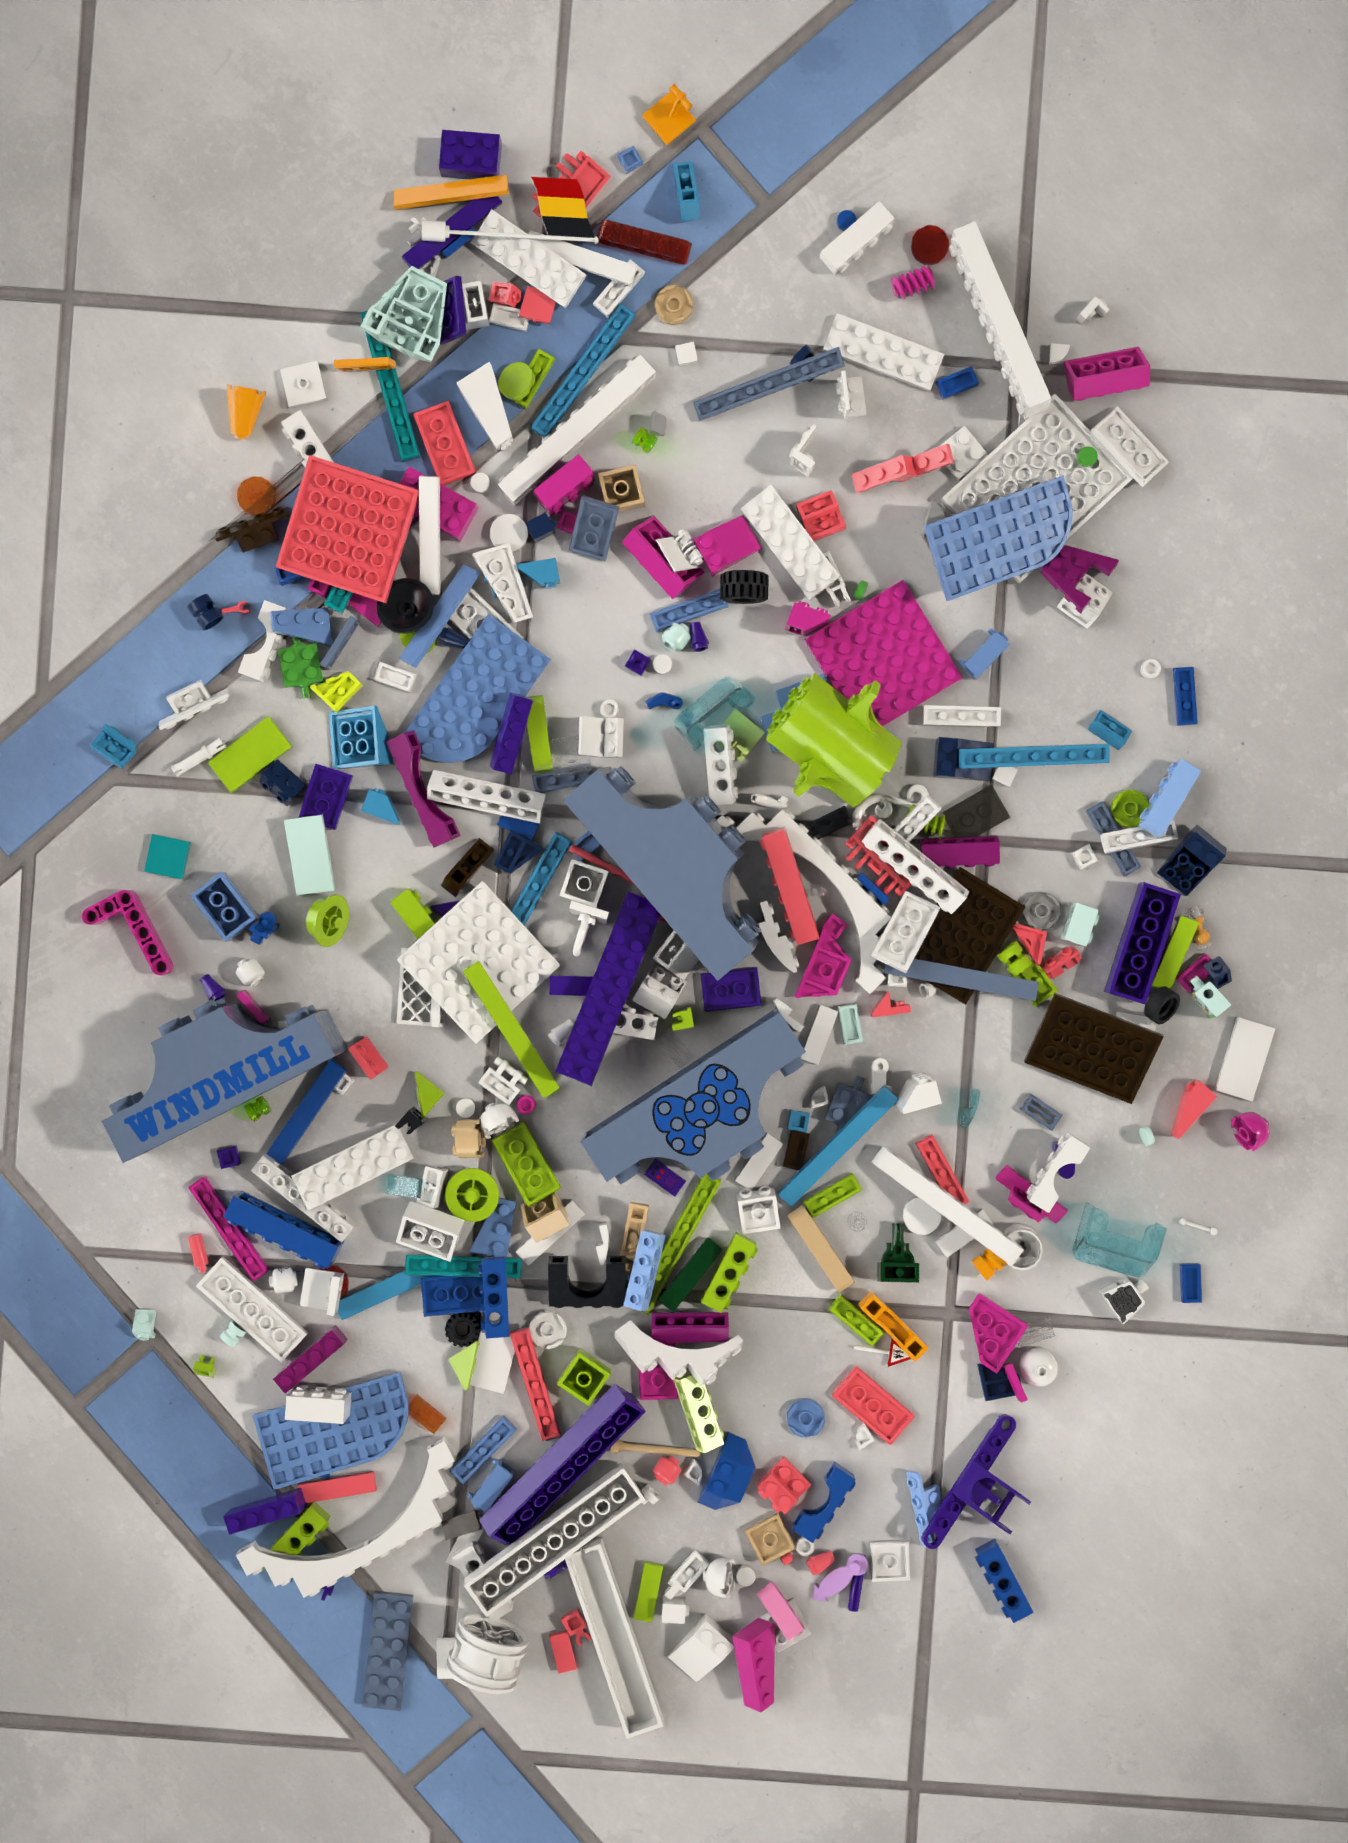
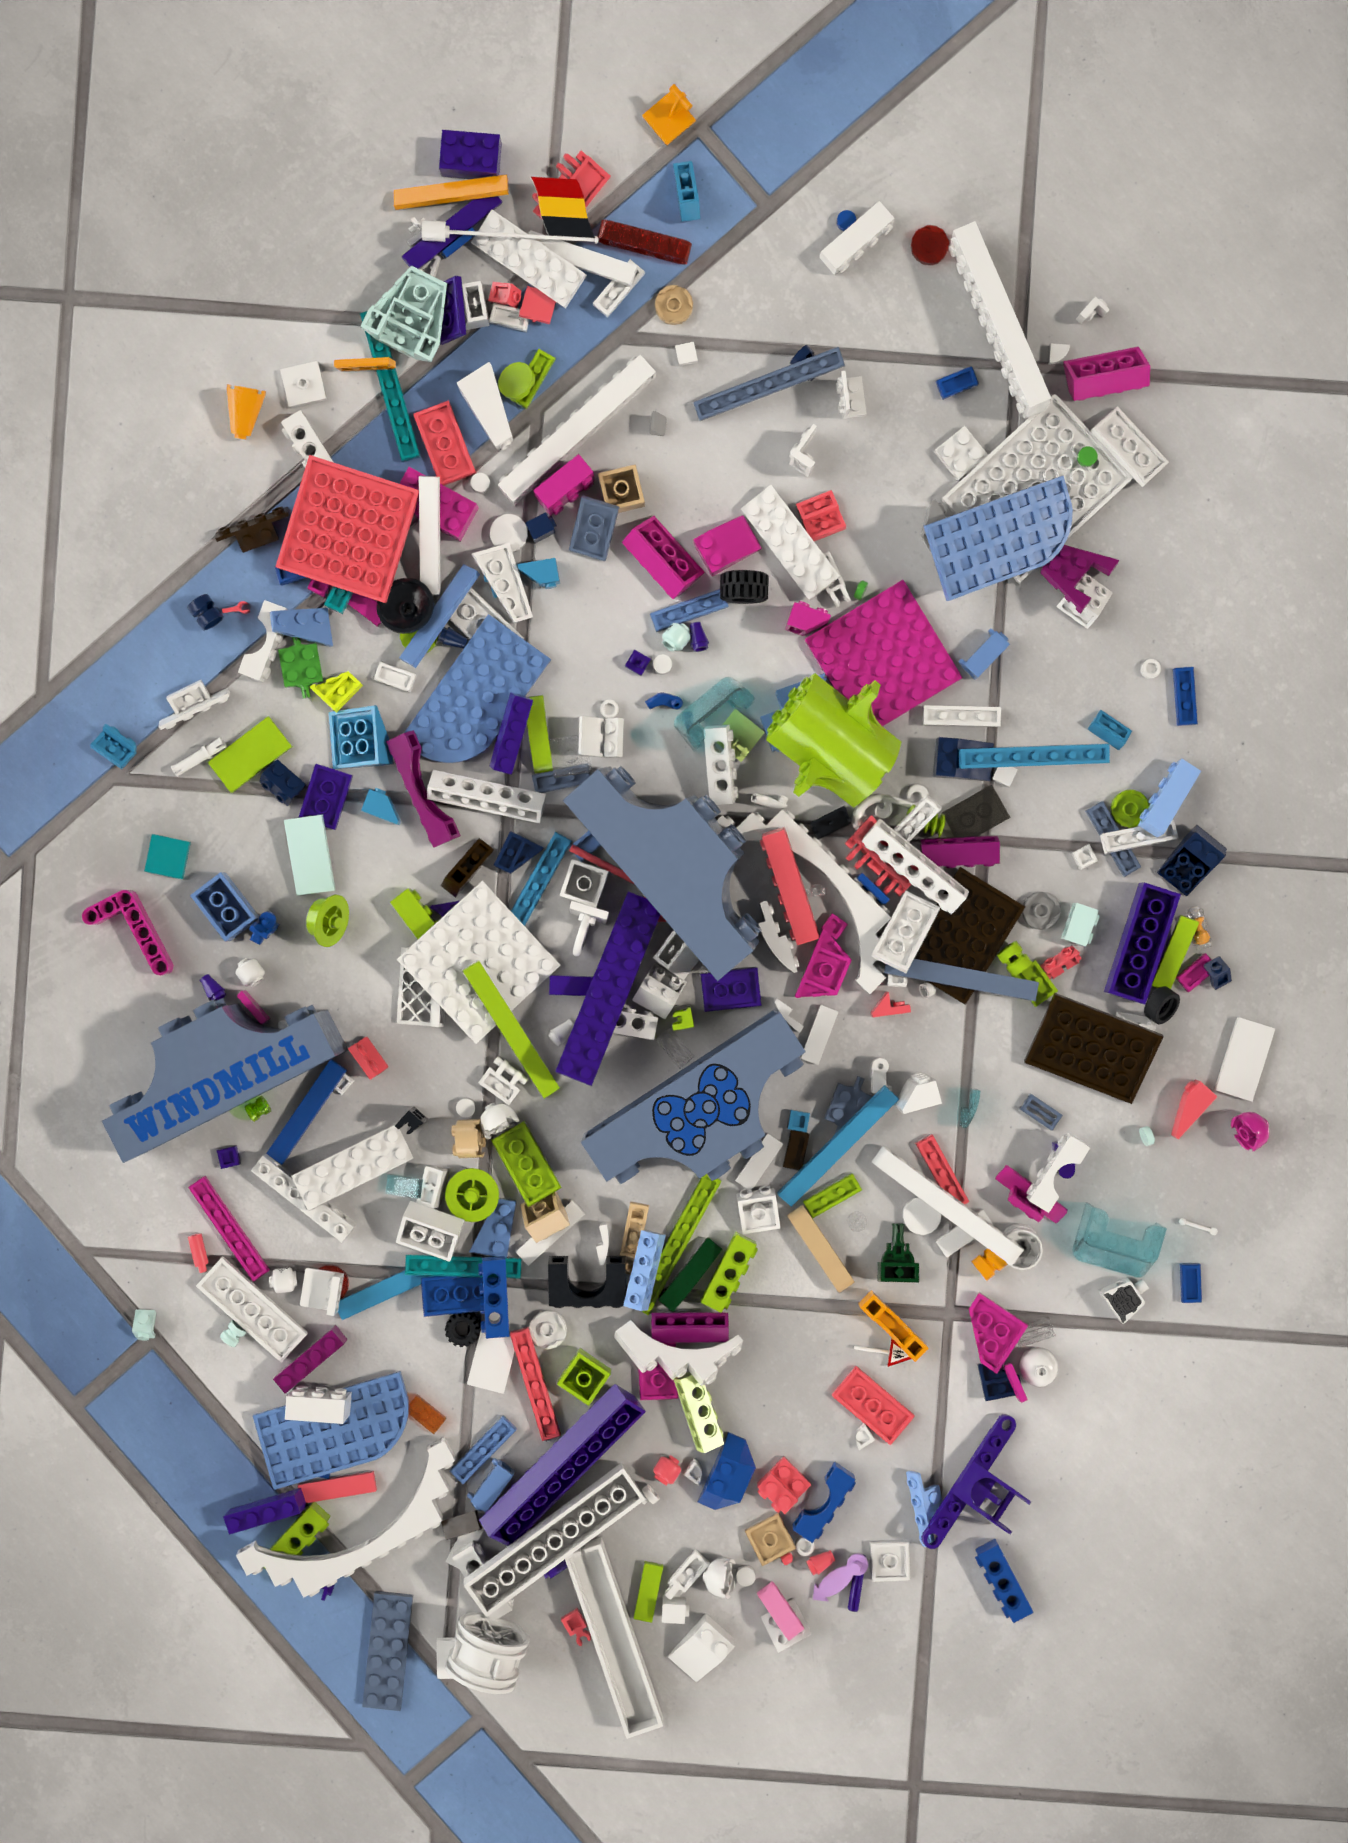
(204, 1369): lime tile -> none
(256, 495): clear orange tile -> none
(283, 1229): blue brick -> none
(340, 643): sand blue tile -> none
(427, 1093): lime tile -> none
(464, 1364): lime tile -> none
(521, 827): blue tile -> none
(525, 1104): dark pink tile -> none
(563, 1651): coral tile -> none
(567, 522): dark pink tile -> none
(583, 371): dark azure tile -> none
(618, 1446): tan piece -> none
(630, 159): medium blue tile -> none
(644, 440): clear neon green wheel -> none
(665, 1177): dark purple tile -> none
(681, 551): white hinge -> none
(756, 1662): dark pink wedge -> none
(805, 1417): medium blue tile -> none
(819, 1097): white tile -> none
(850, 1024): light aqua tile -> none
(856, 1320): lime tile -> none
(884, 352): white plate -> none
(903, 468): coral bracket -> none
(913, 282): dark pink piece -> none
(1032, 940): coral tile -> none
(1215, 1001): light aqua torso -> none

